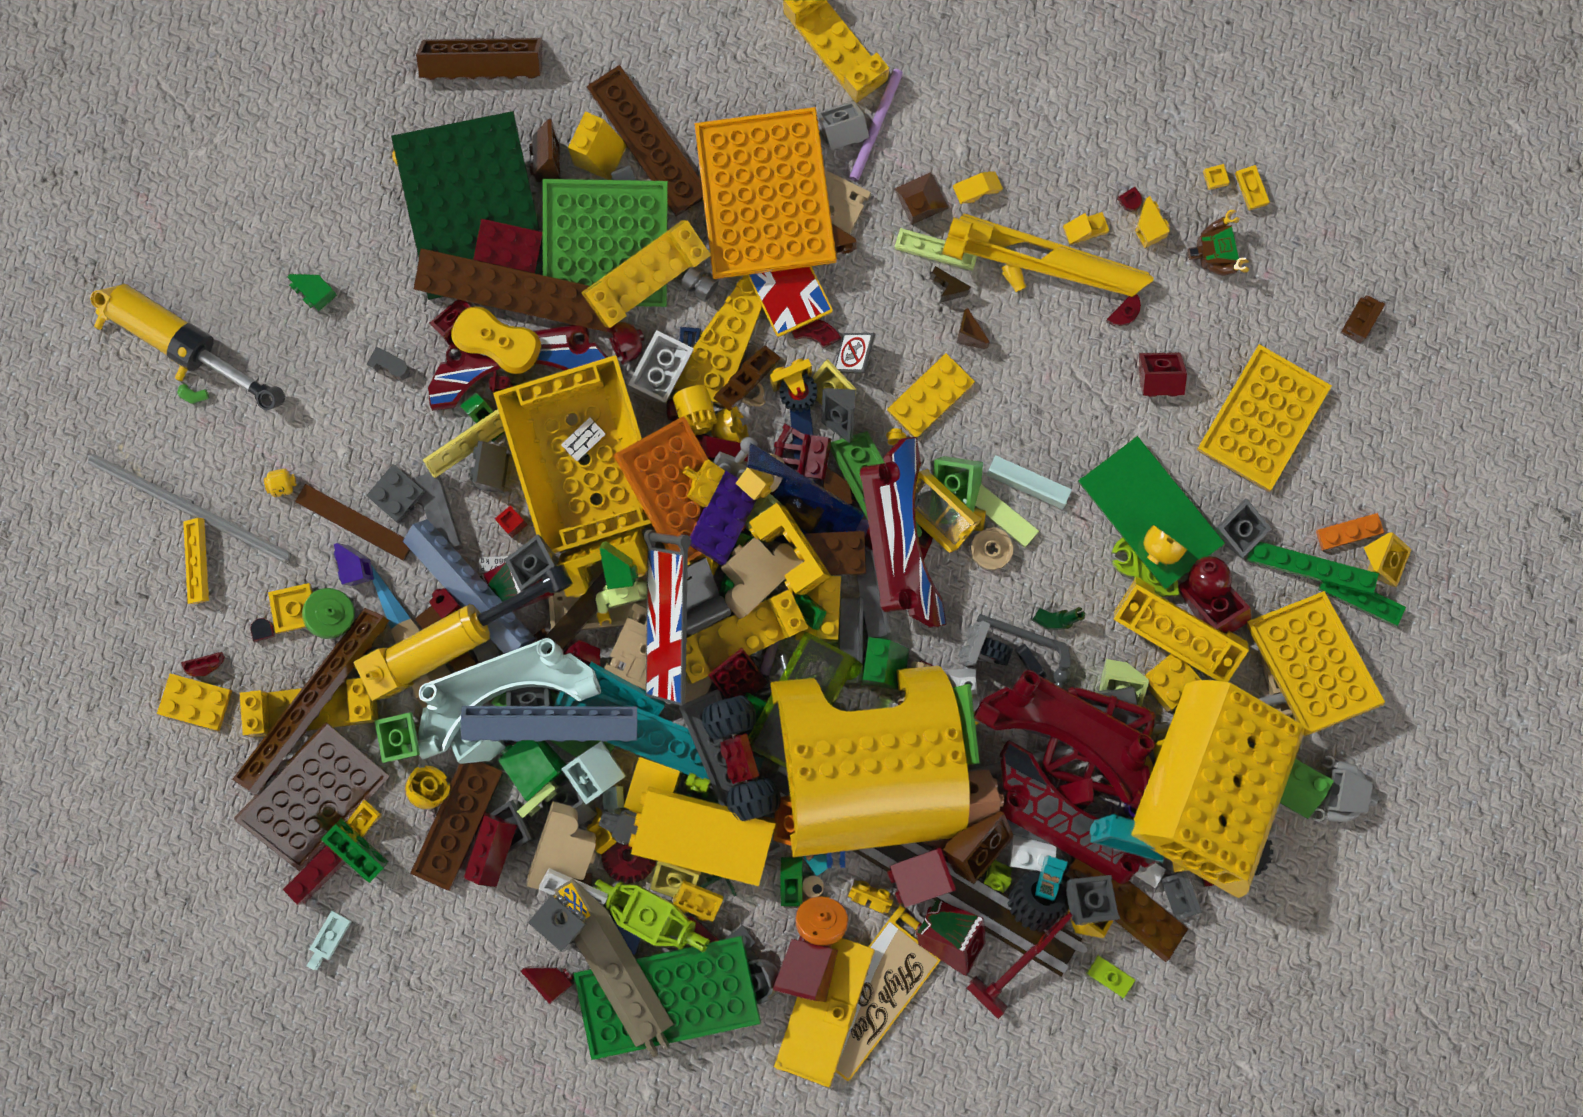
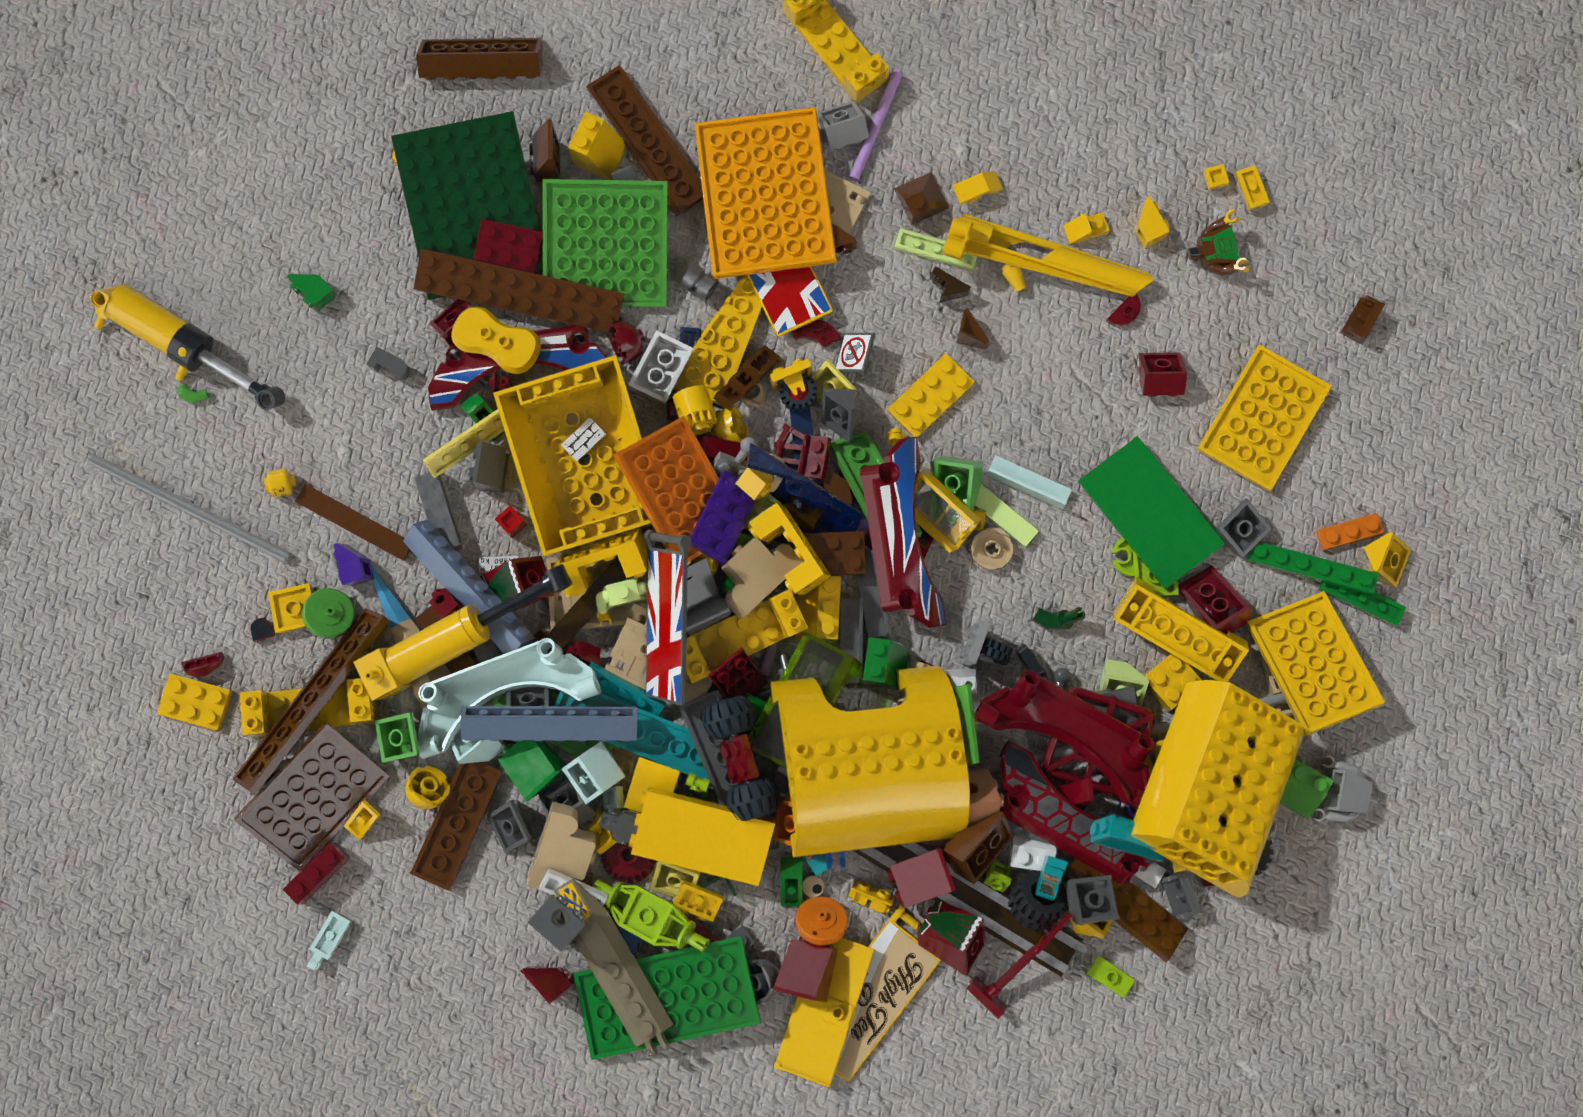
(196, 561): yellow plate -> none
(355, 850): green brick -> none
(396, 493): dark grey plate -> none
(490, 851): dark red slope -> none
(531, 562): dark grey slope -> none
(532, 805): yellowish green plate -> none
(617, 567): green slope -> none
(645, 273): yellow plate -> none
(704, 482): yellow plate -> none
(811, 611): green tile -> none
(1060, 647): dark grey piece -> none
(1130, 200): dark red tile -> none
(1162, 547): yellow cylinder -> none
(1210, 577): dark red cylinder -> none

